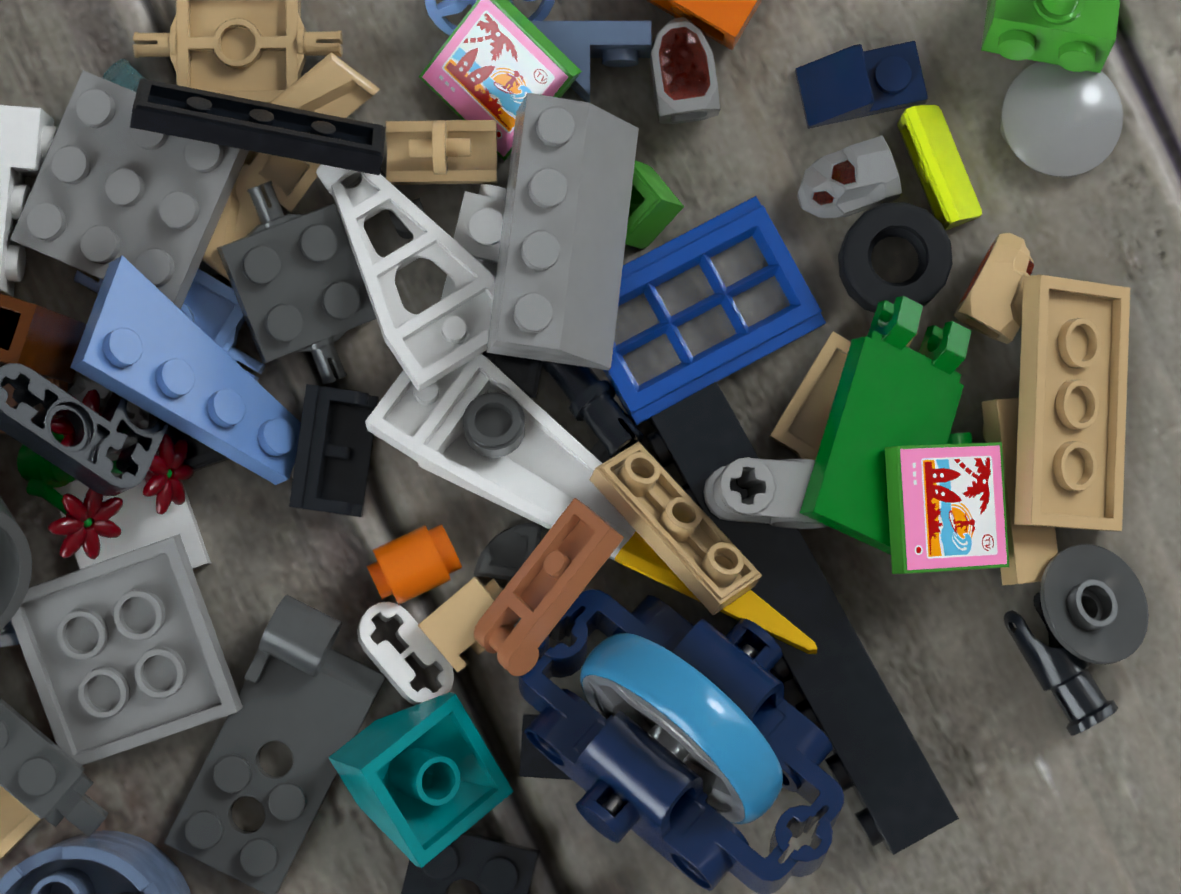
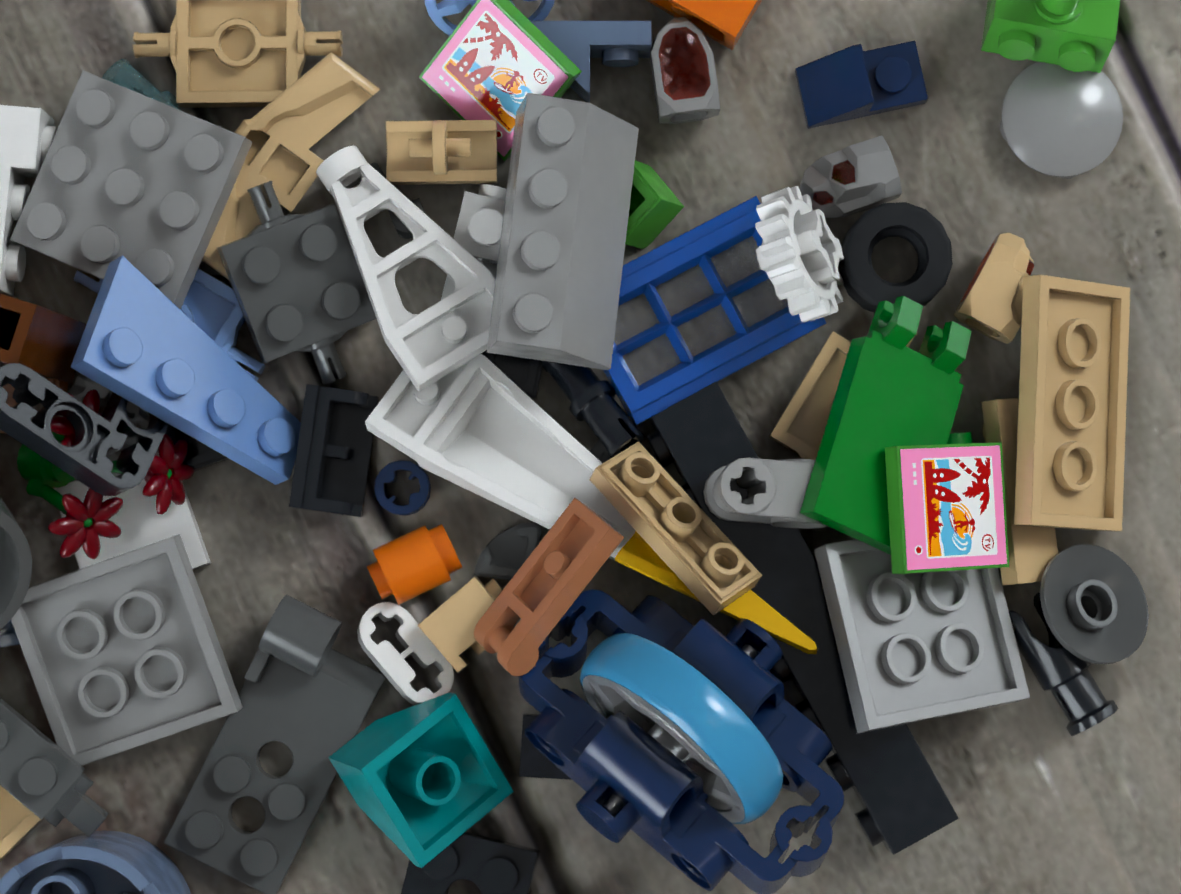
(258, 126): black tile -> none
(389, 475): none -> dark blue bush
(494, 424): dark grey tile -> none
(799, 254): none -> white gear
(918, 640): none -> light grey plate
(939, 165): neon yellow slope -> none

